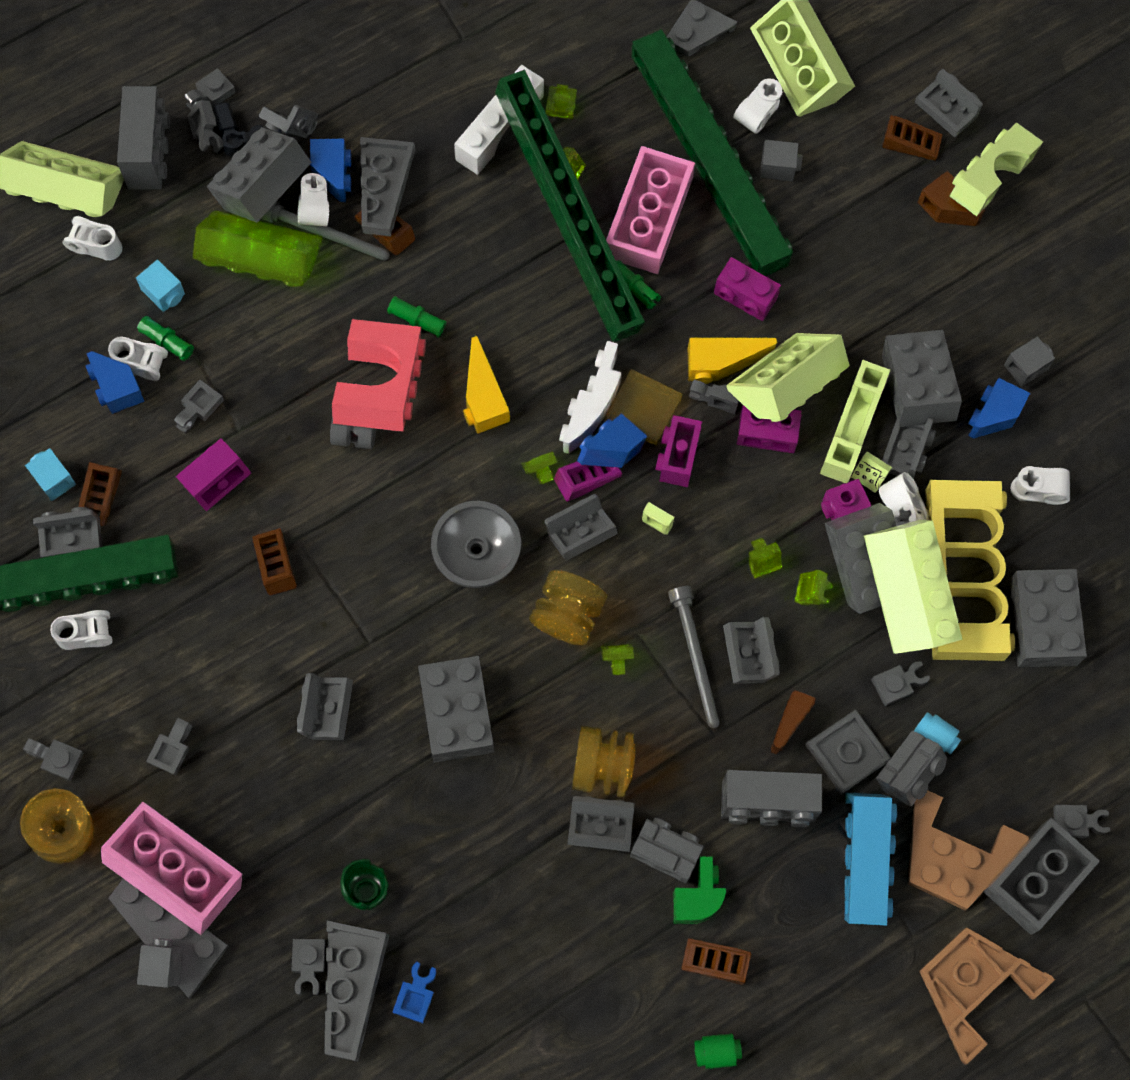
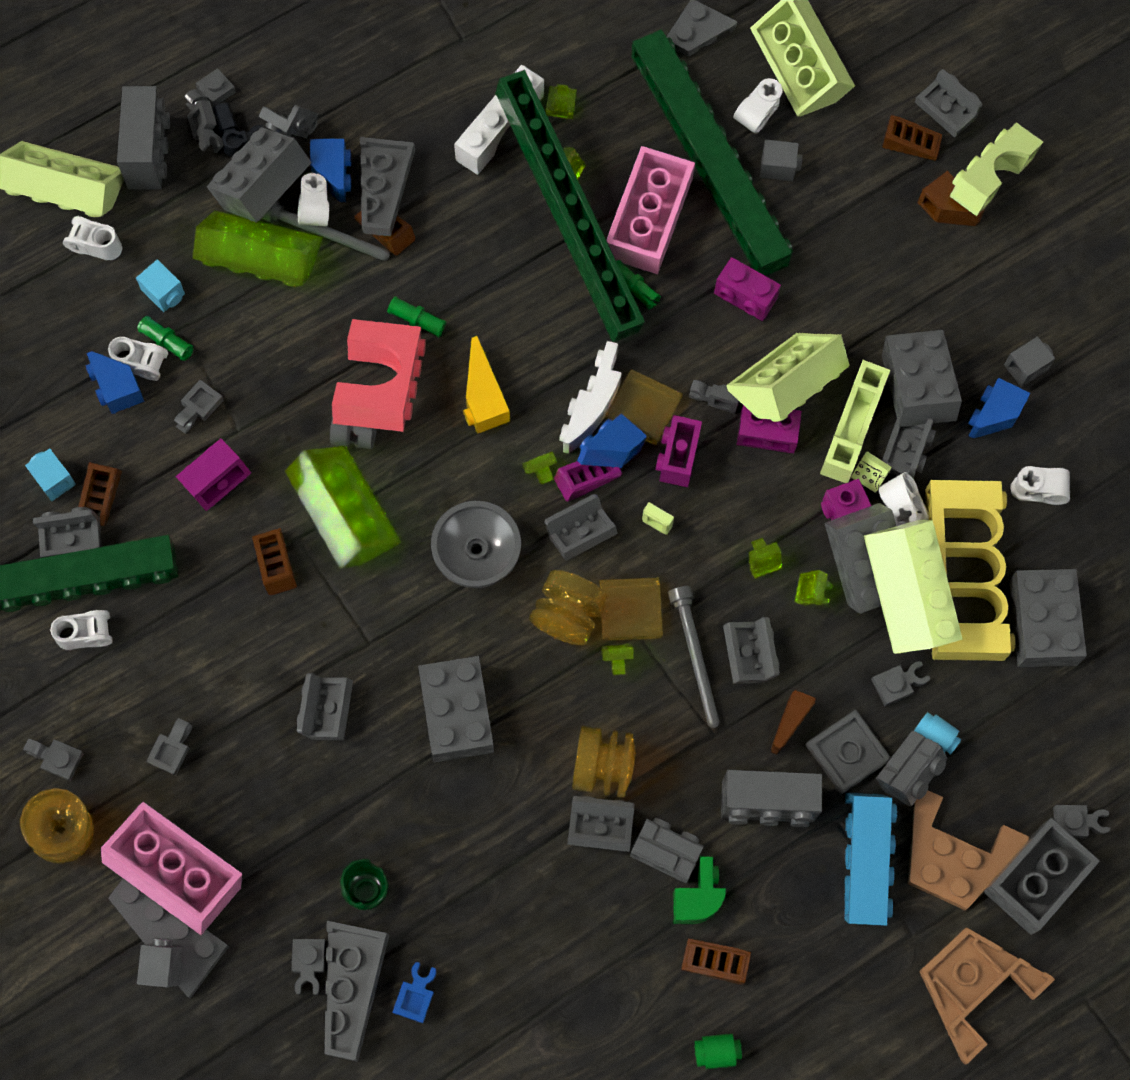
(341, 505): none -> clear neon green slope
(631, 609): none -> clear yellow plate
(719, 357): yellow slope -> none

